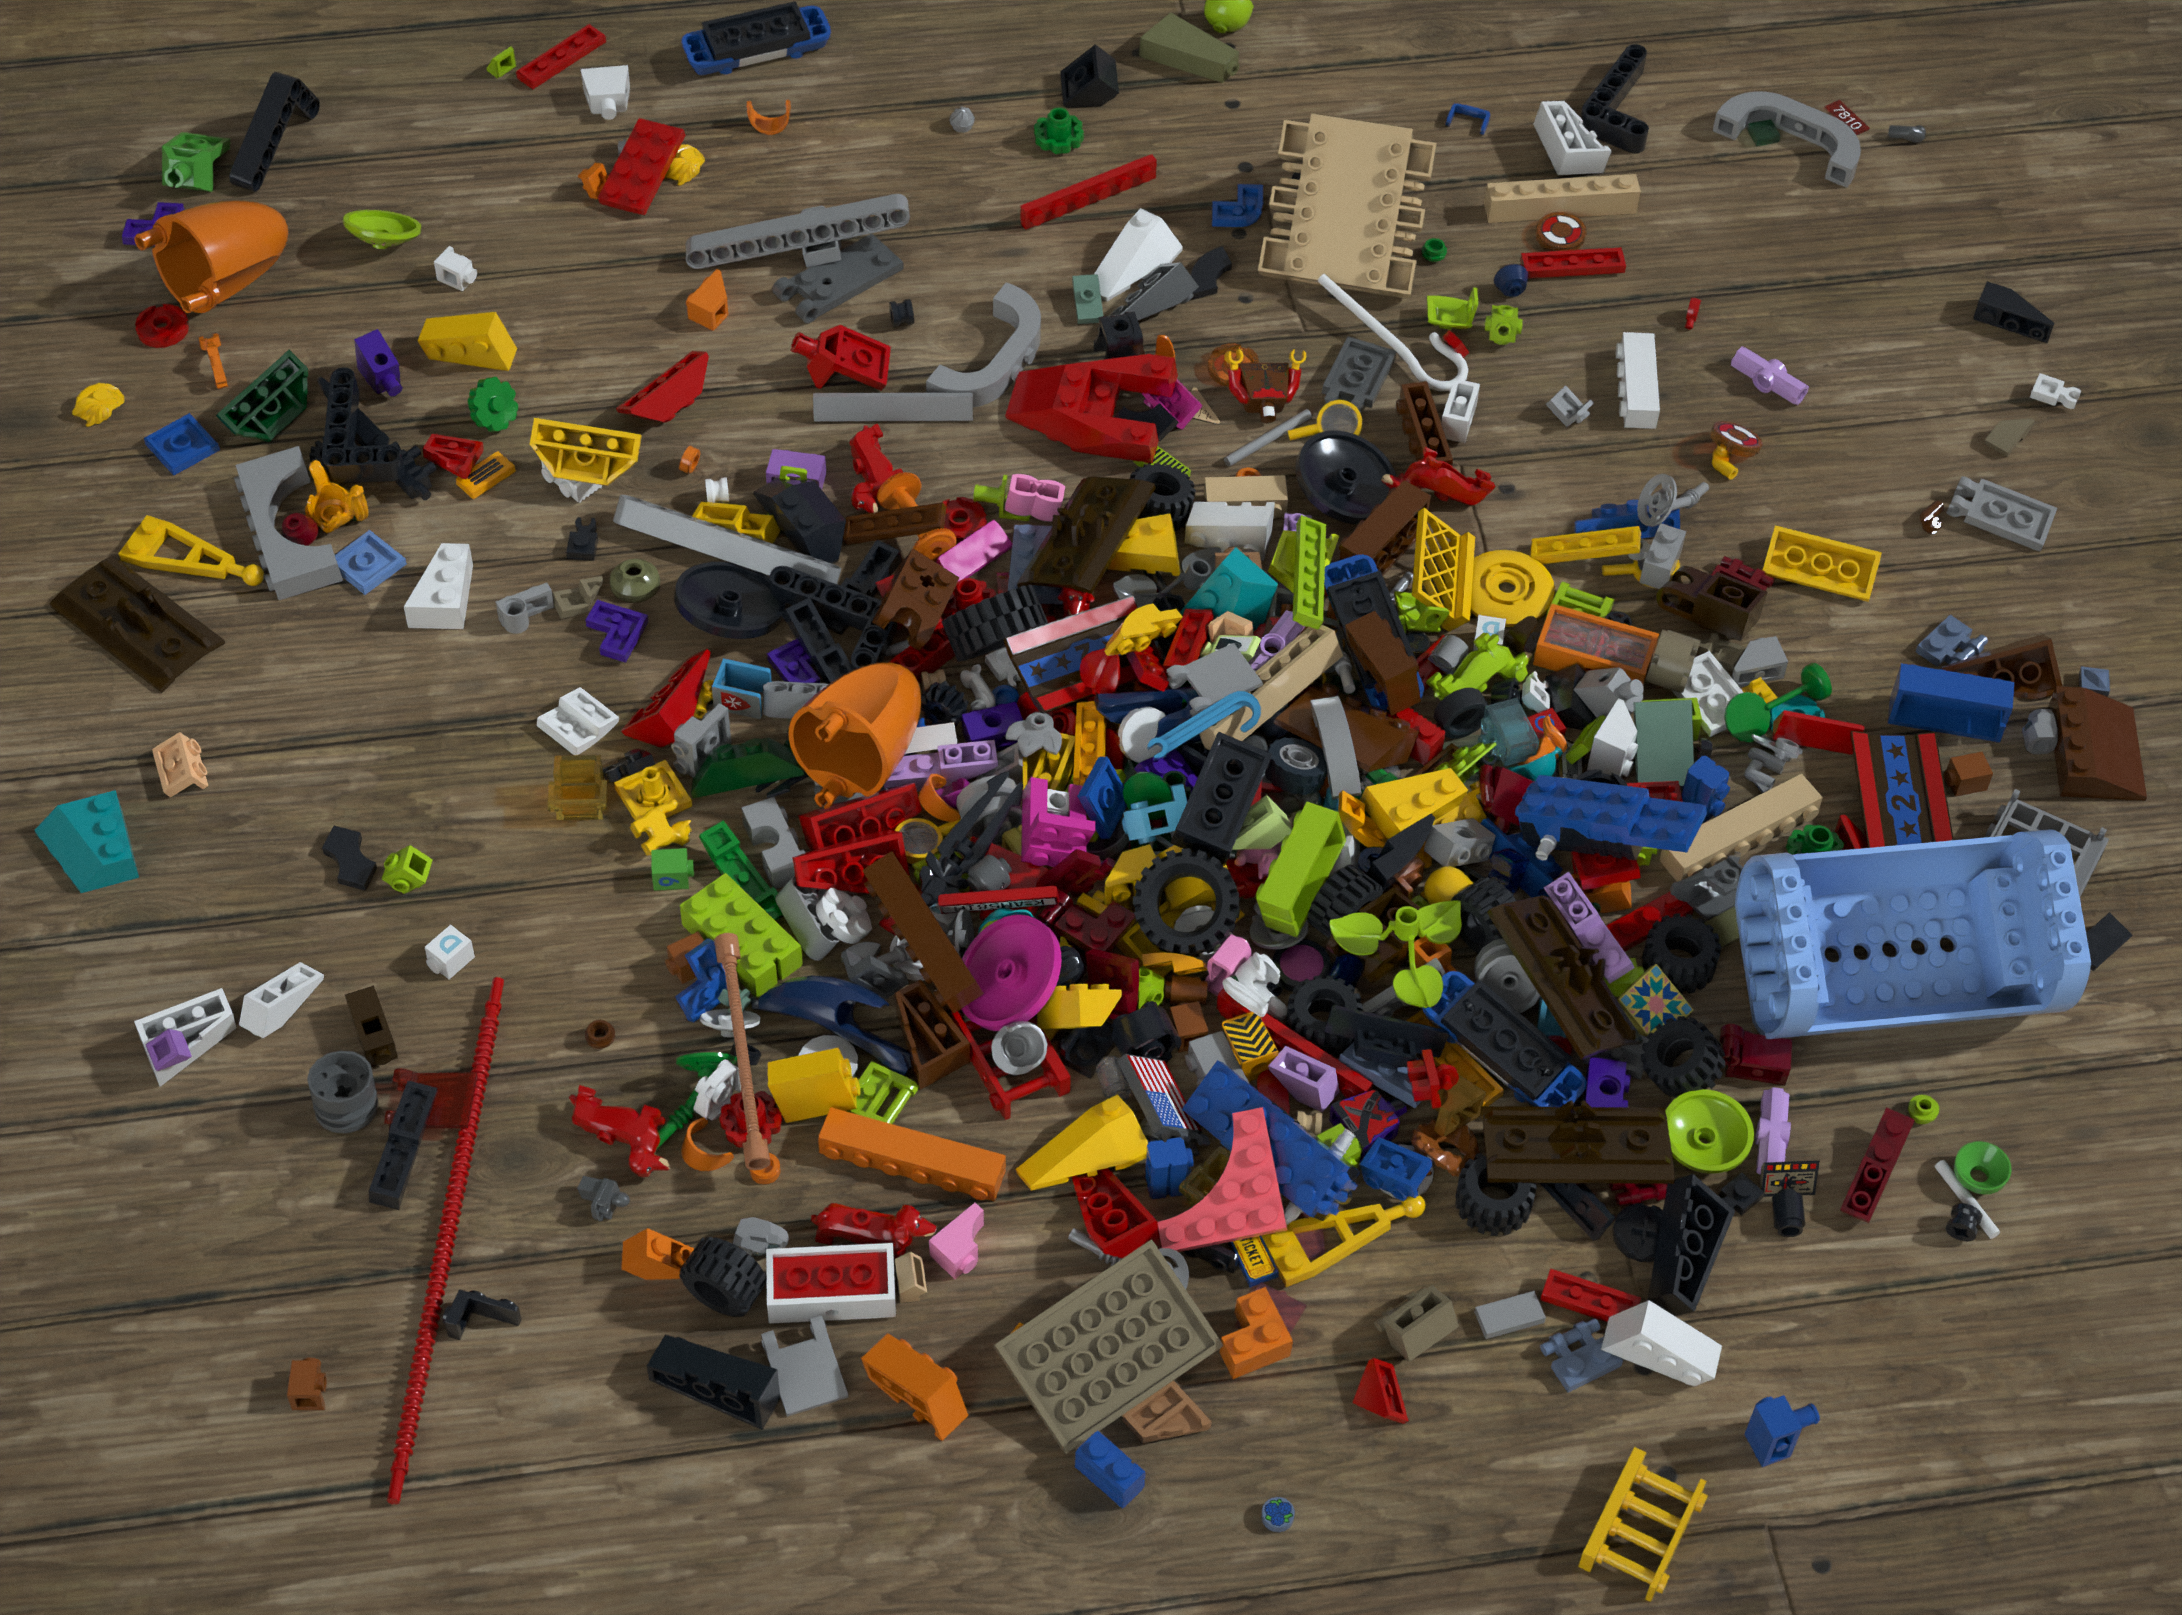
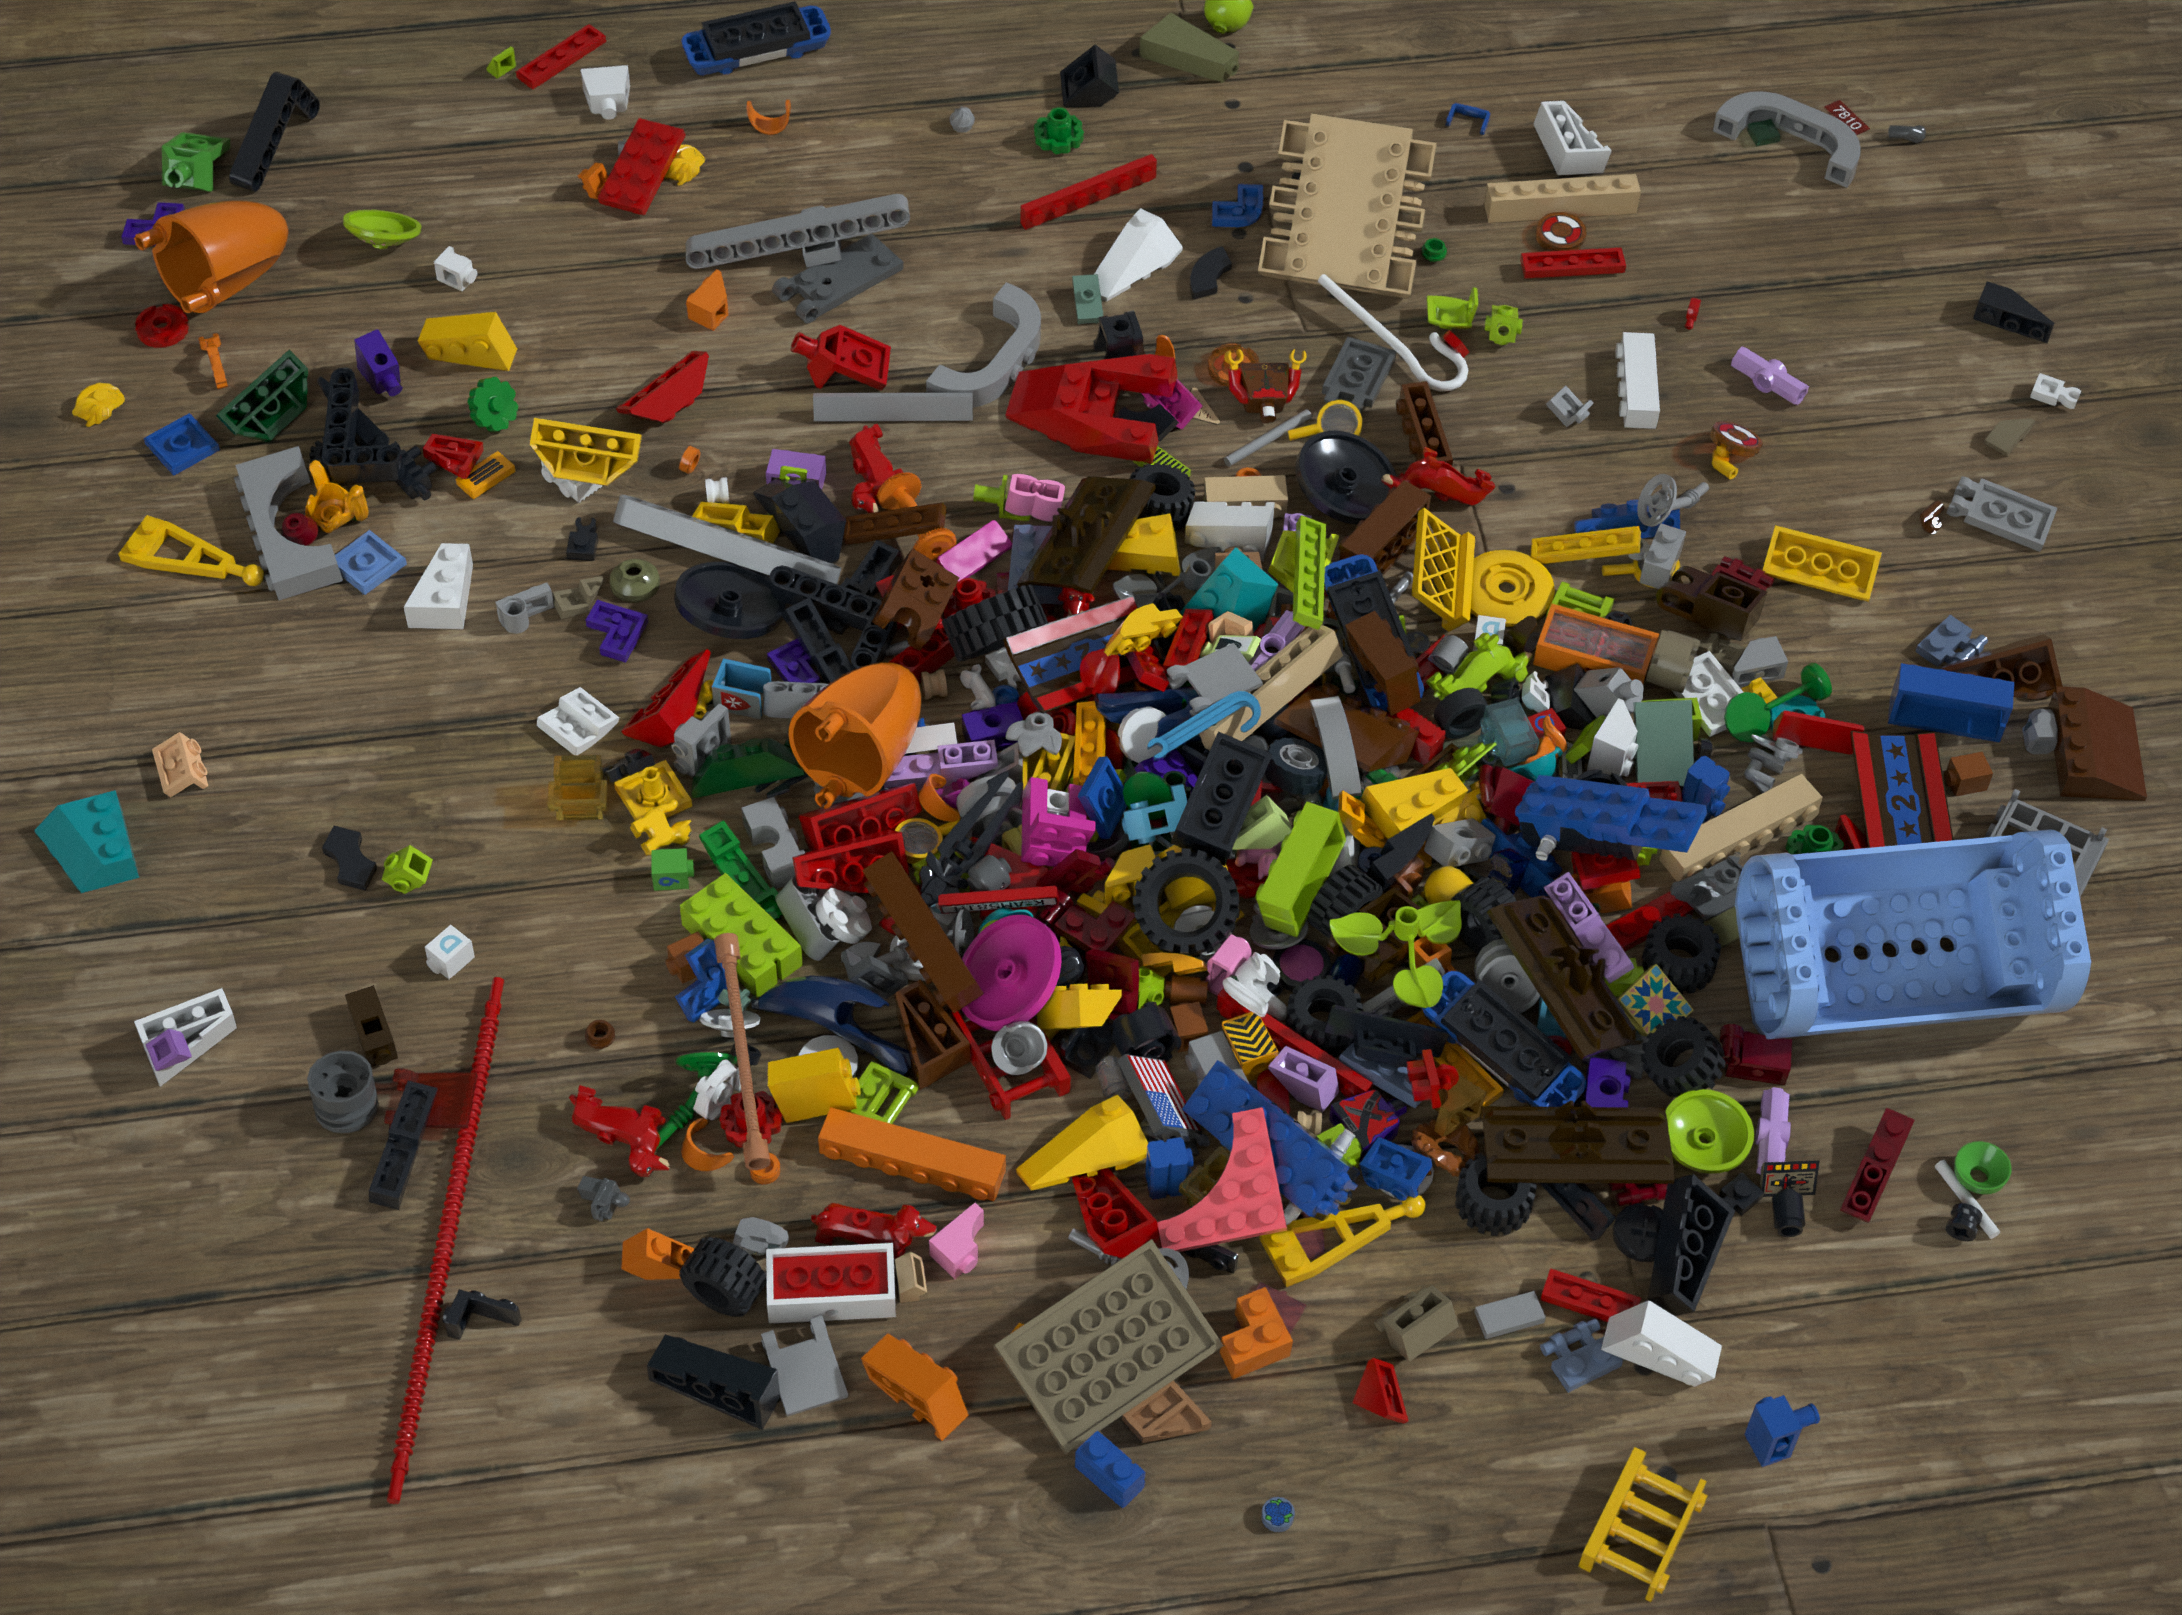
(135, 622): dark brown hinge -> none
(277, 1000): white slope -> none
(306, 1385): dark orange brick -> none
(901, 313): black wheel -> none
(943, 704): black gear -> none
(967, 509): red tile -> none
(1161, 289): dark grey wedge -> none
(1254, 1260): tile -> none
(1417, 615): lime piece -> none
(1460, 410): white brick -> none
(1511, 280): dark blue cone -> none
(1600, 110): black beam -> none
(1921, 1115): lime plate -> none
(2095, 680): sand blue tile -> none
(2105, 939): black hinge -> none

